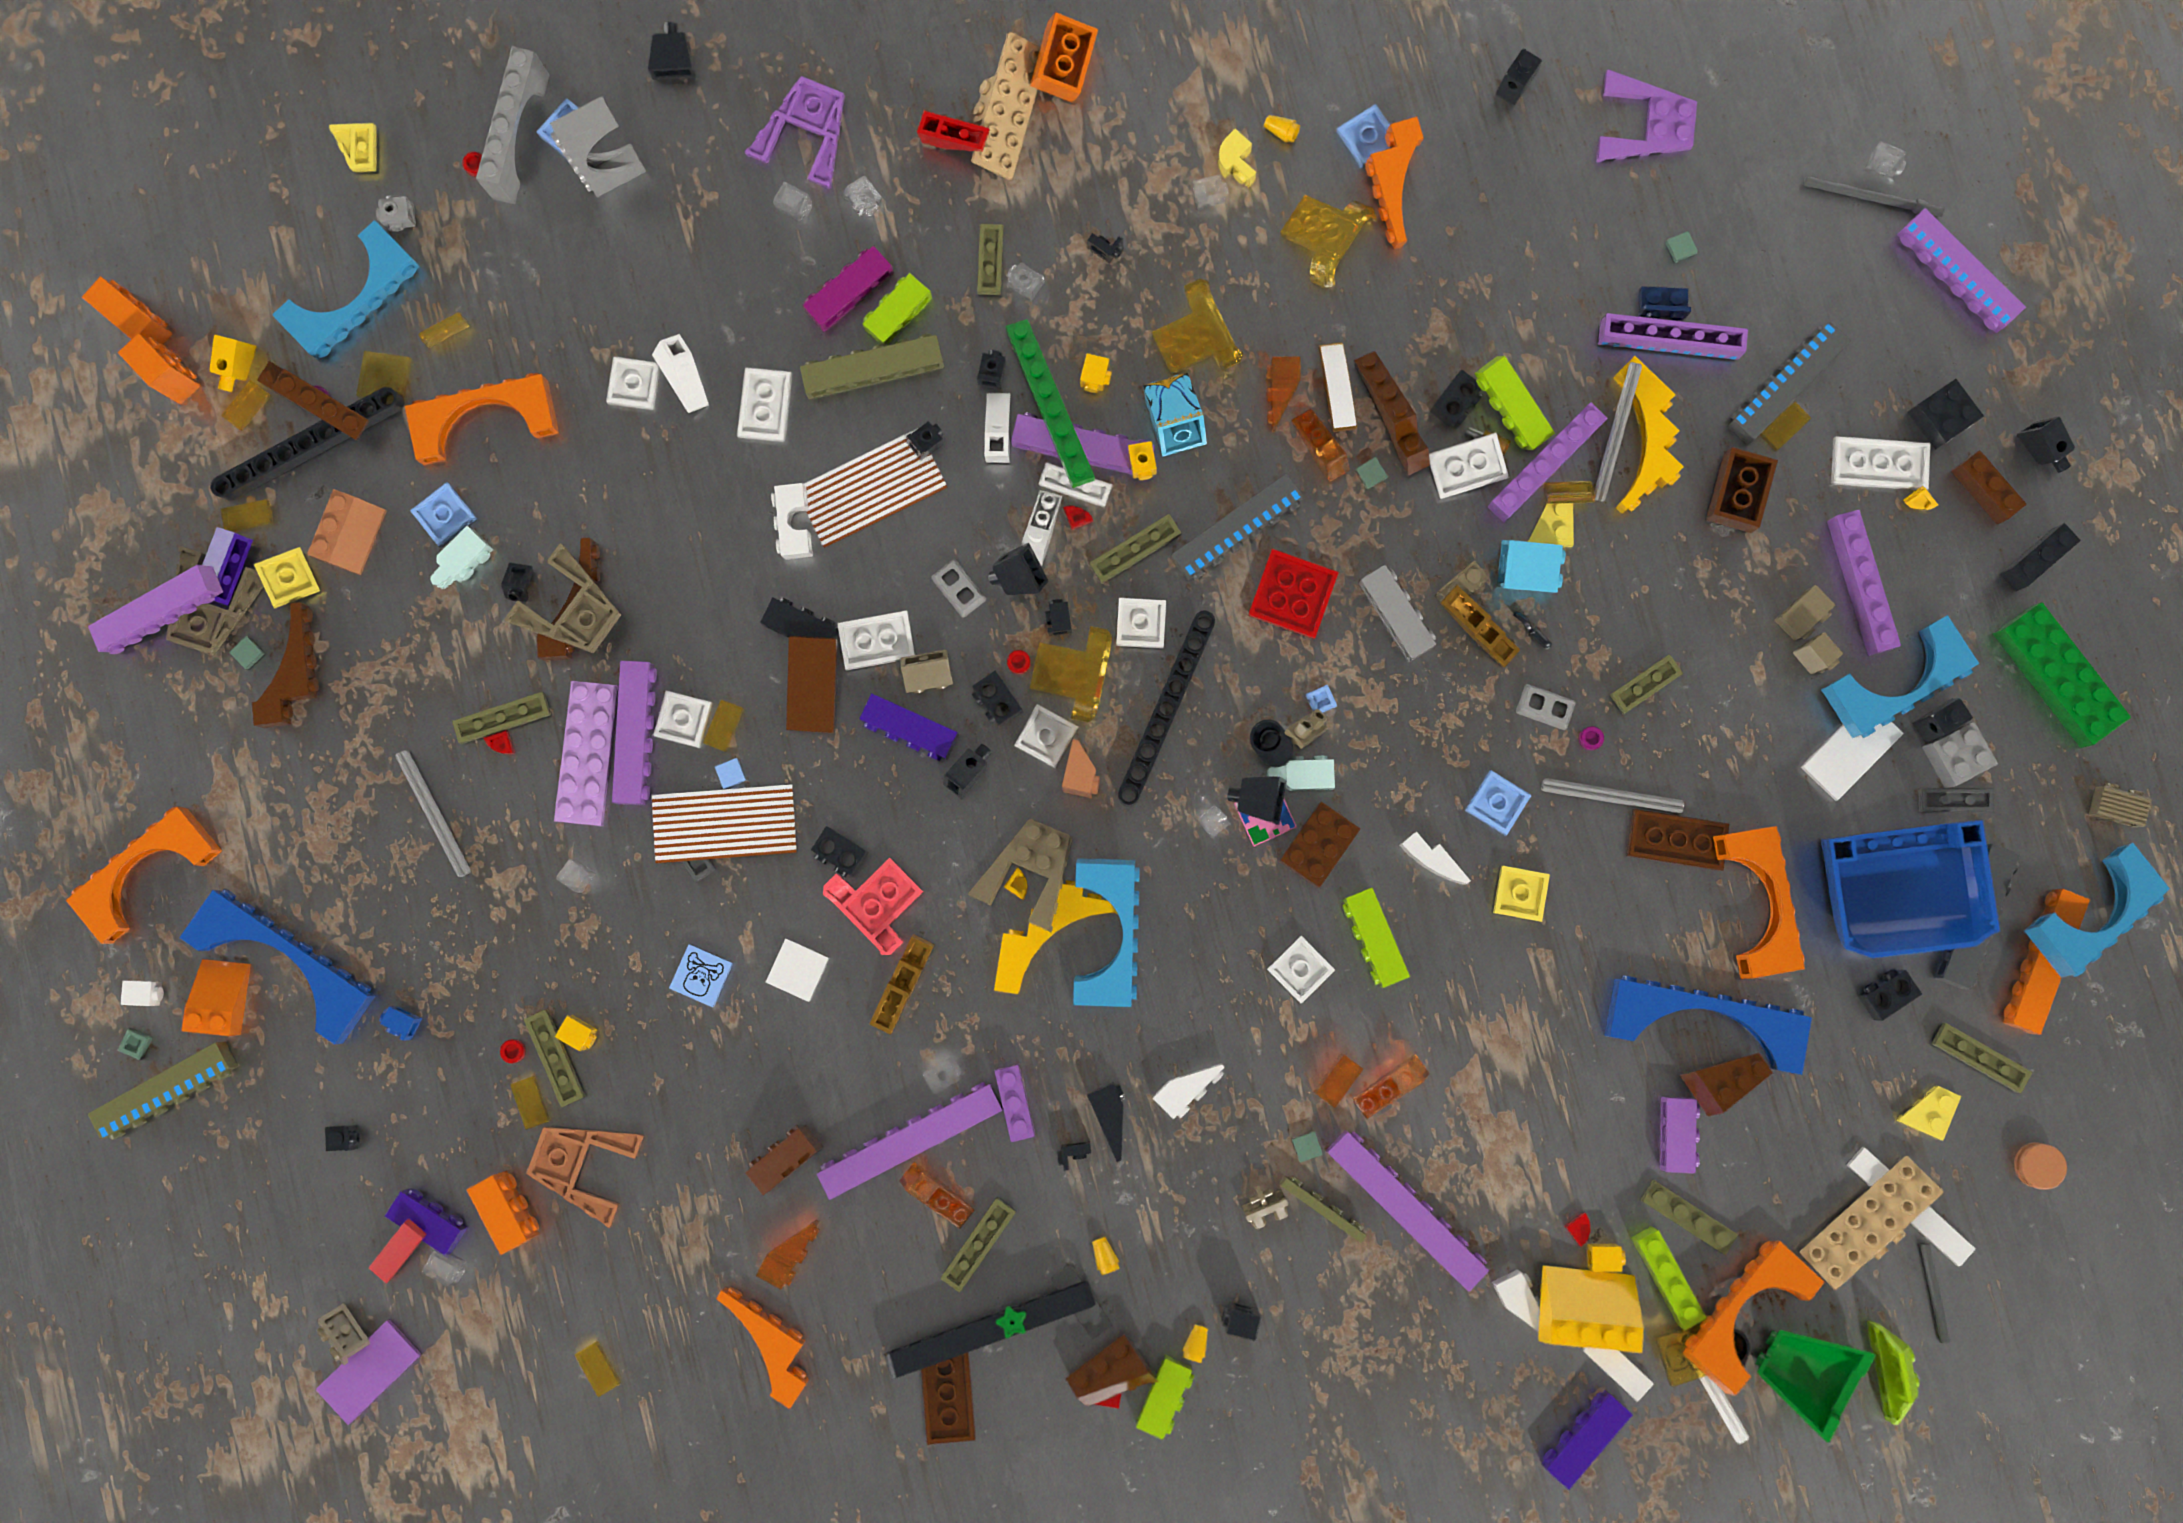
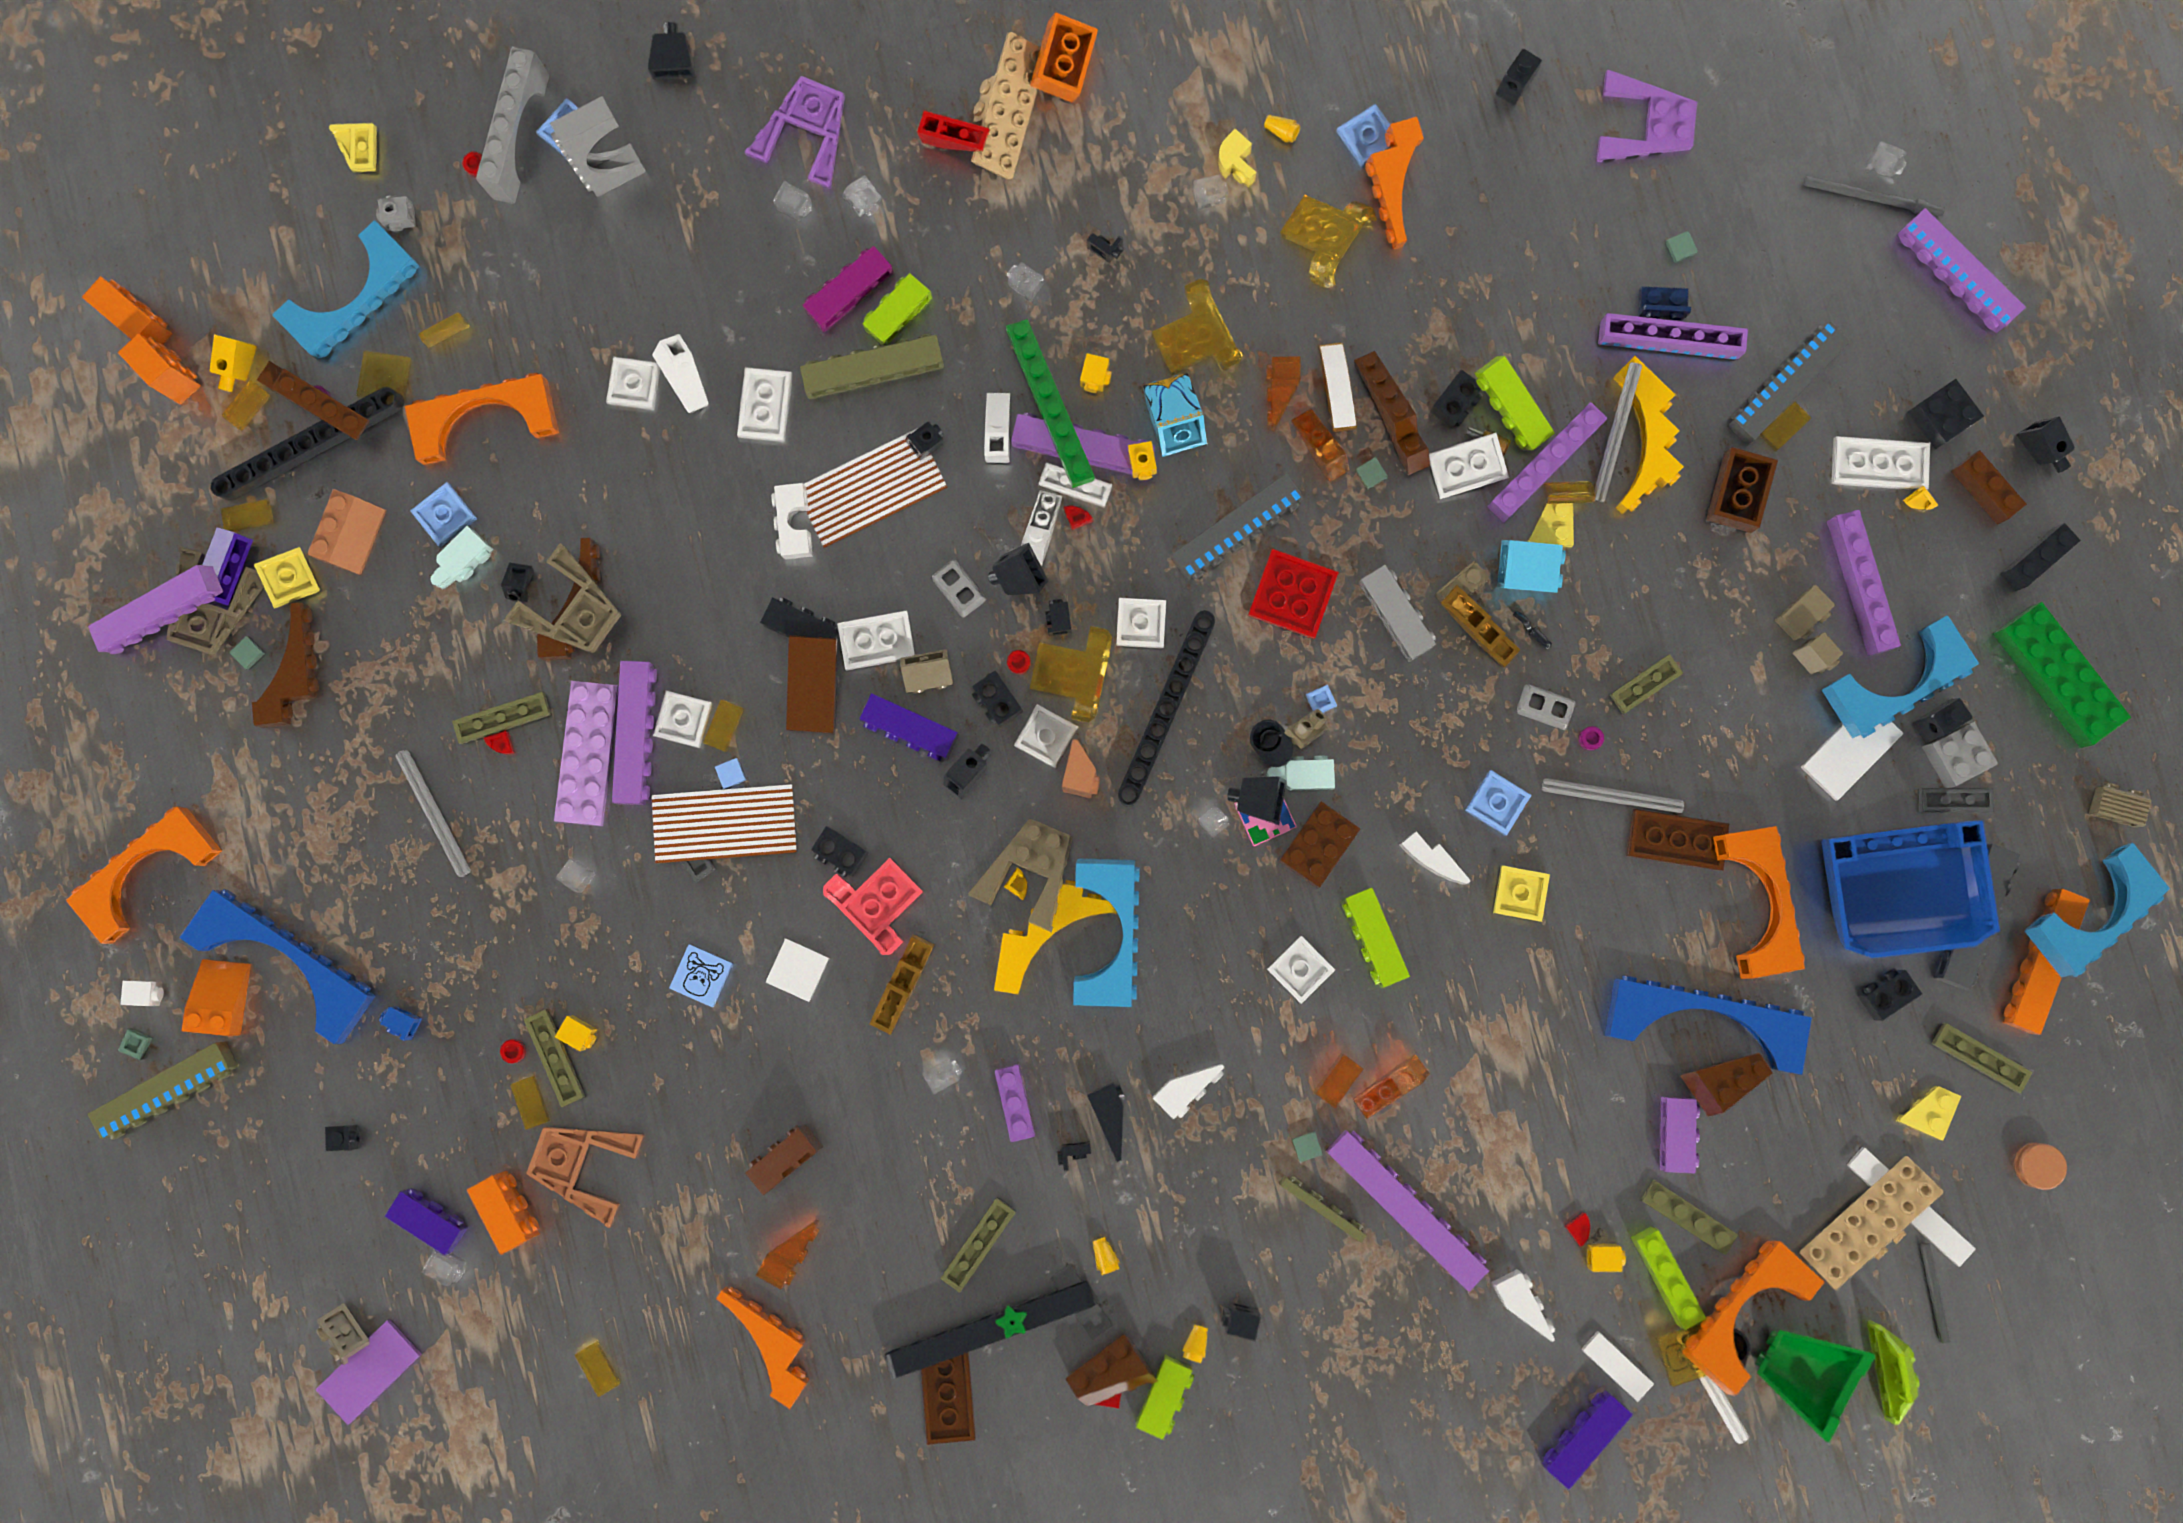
(397, 1250): tile -> none
(909, 1141): medium lavender brick -> none
(936, 1195): clear orange slope -> none
(990, 259): olive plate -> none
(992, 377): black brick -> none
(1135, 548): olive plate -> none
(1263, 1204): dark tan hips -> none
(1590, 1310): yellow slope -> none

